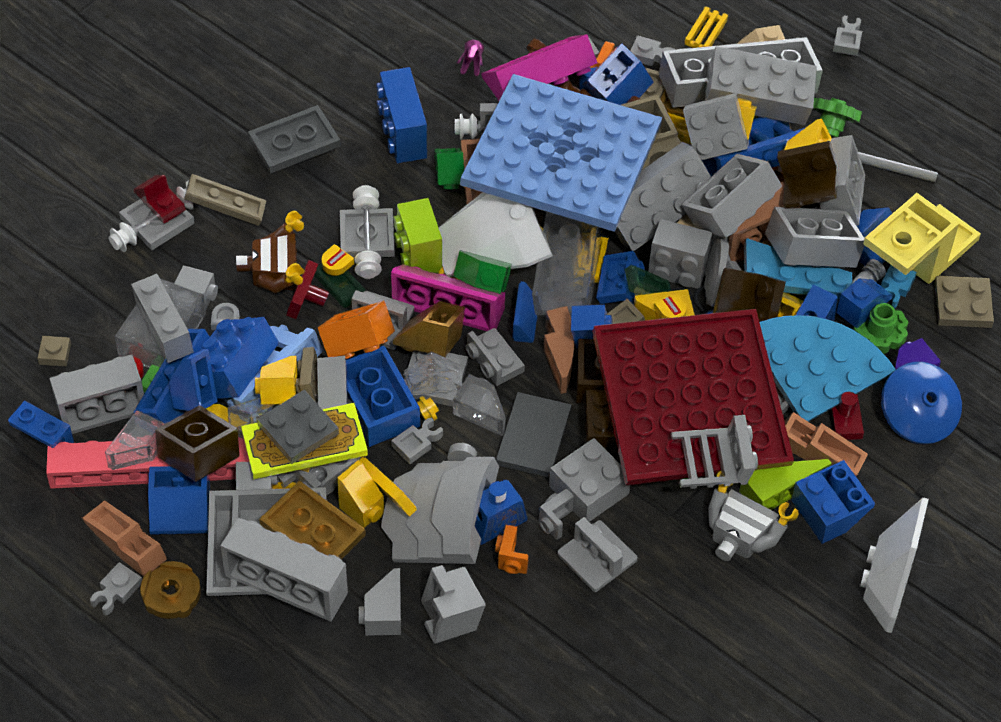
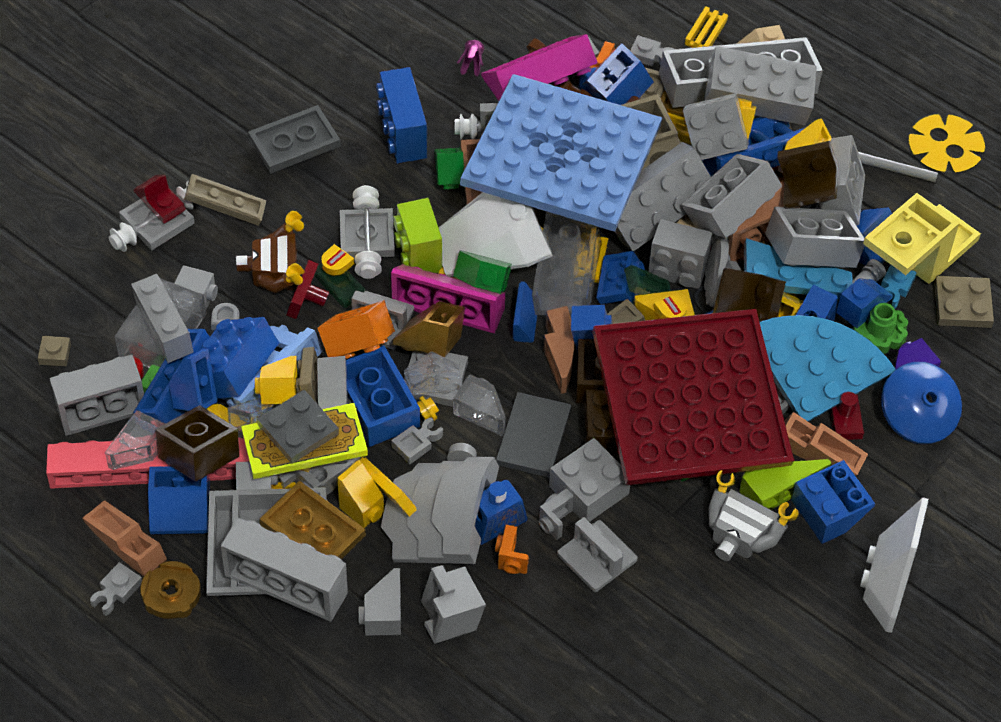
(40, 425): blue bracket -> none
(494, 356): light grey bracket -> none
(733, 449): light grey plate -> none
(835, 114): bright green plant -> none
(848, 37): light grey plate -> none
(937, 156): none -> yellow piece

